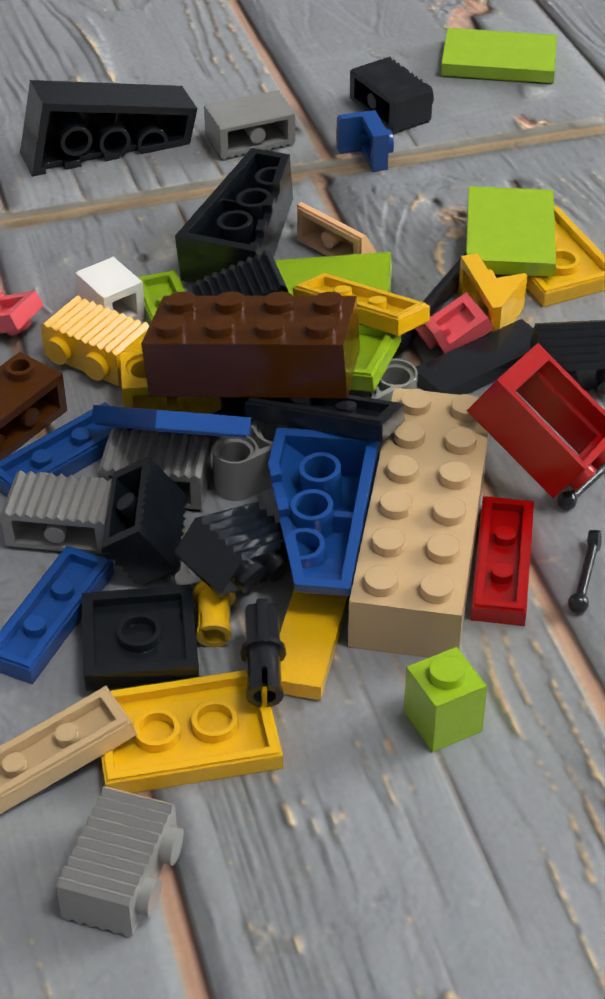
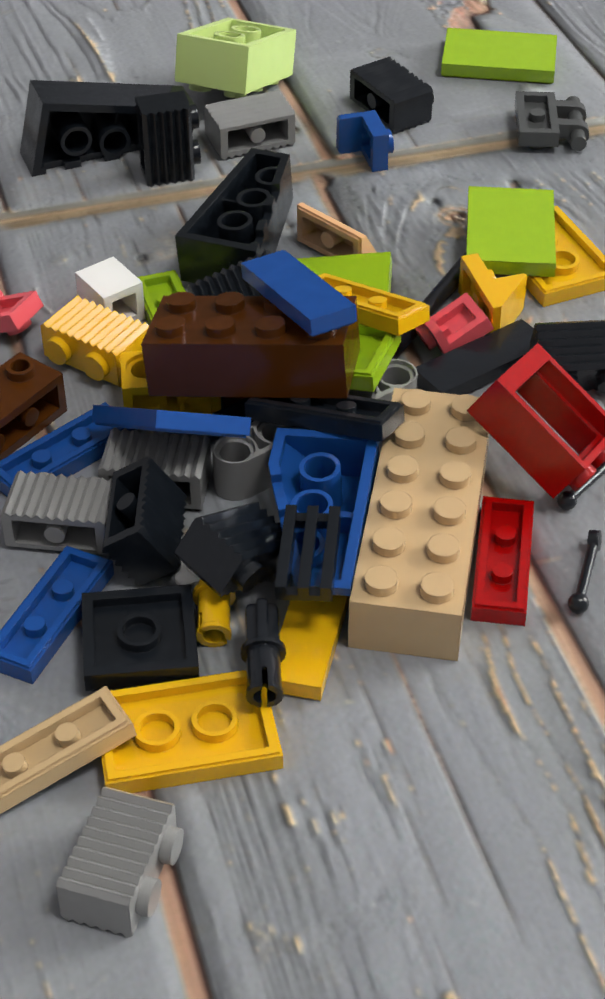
(166, 137): none -> black brick
(234, 56): none -> yellowish green brick
(299, 293): none -> blue tile
(311, 522): none -> black tile
(444, 699): lime brick -> none
(545, 120): none -> dark grey plate

